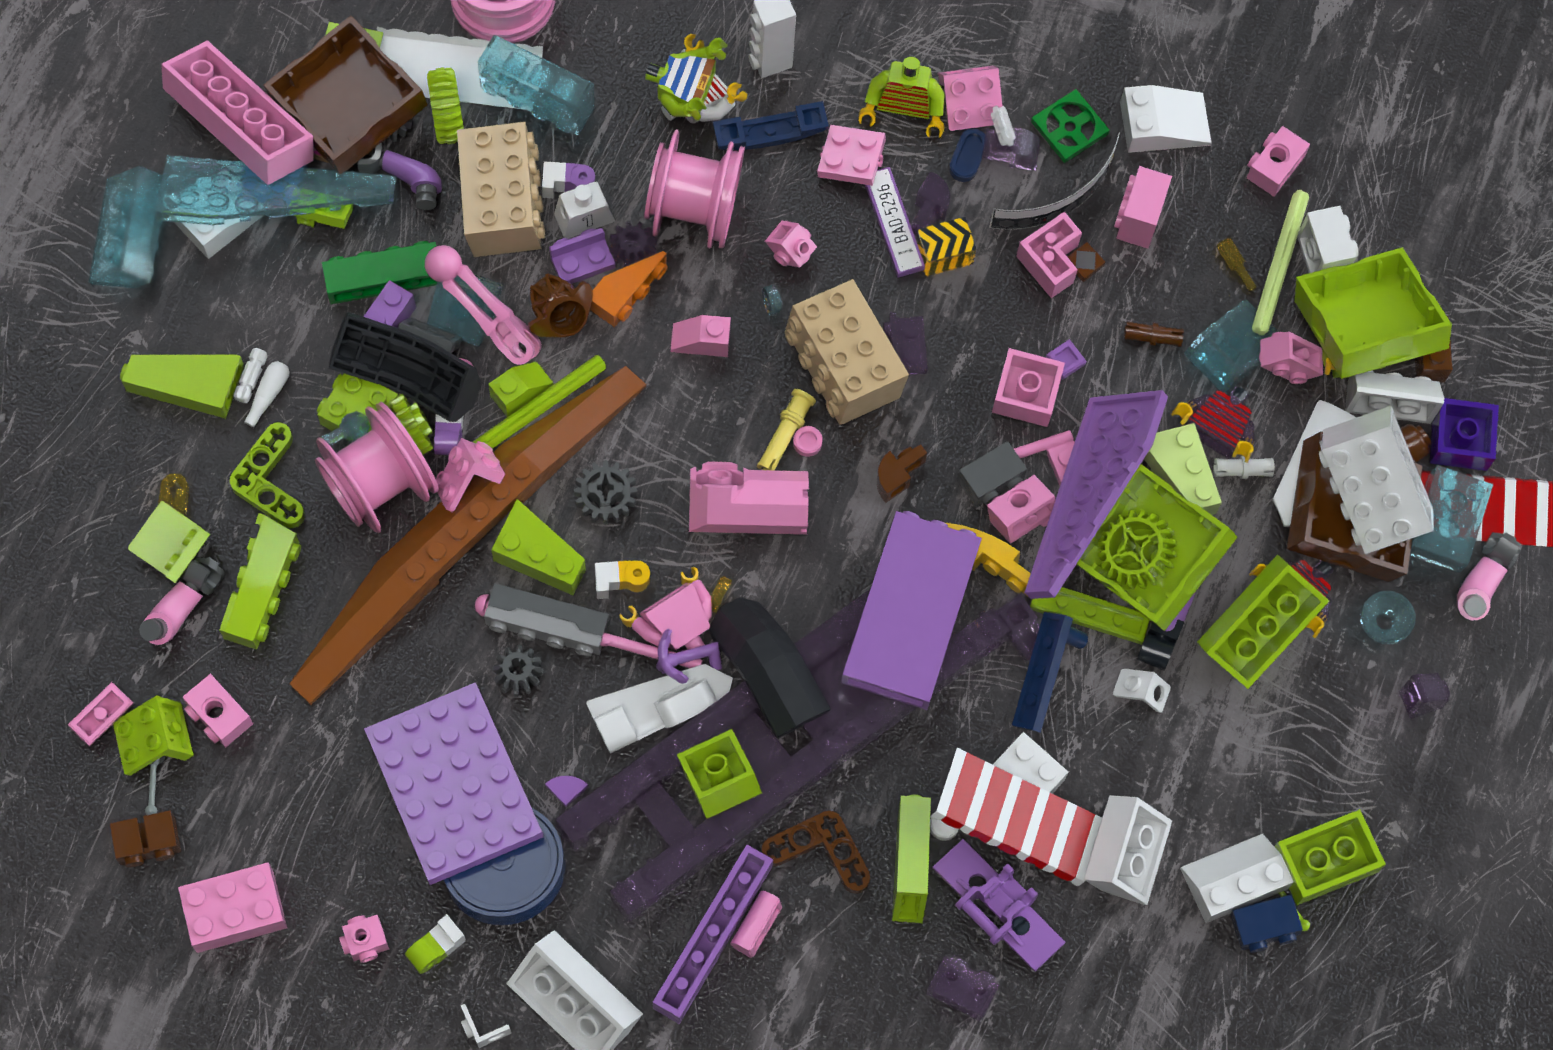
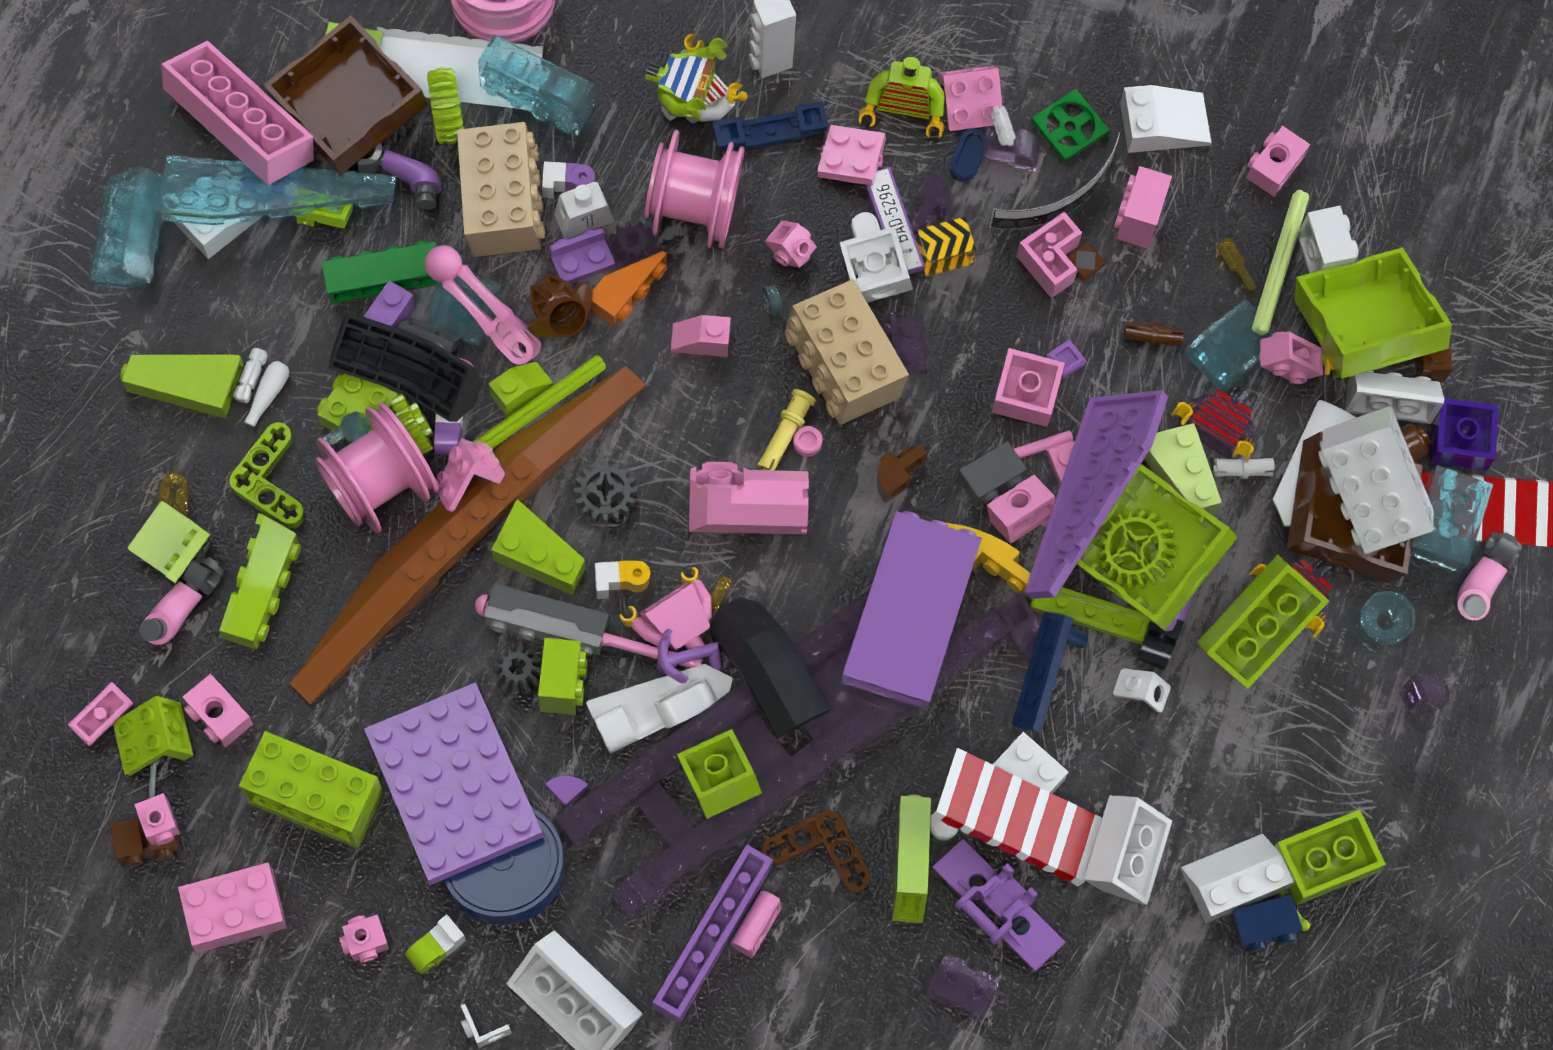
(157, 820): none -> bright pink brick
(311, 789): none -> lime brick
(560, 676): none -> lime brick
(874, 259): none -> white brick

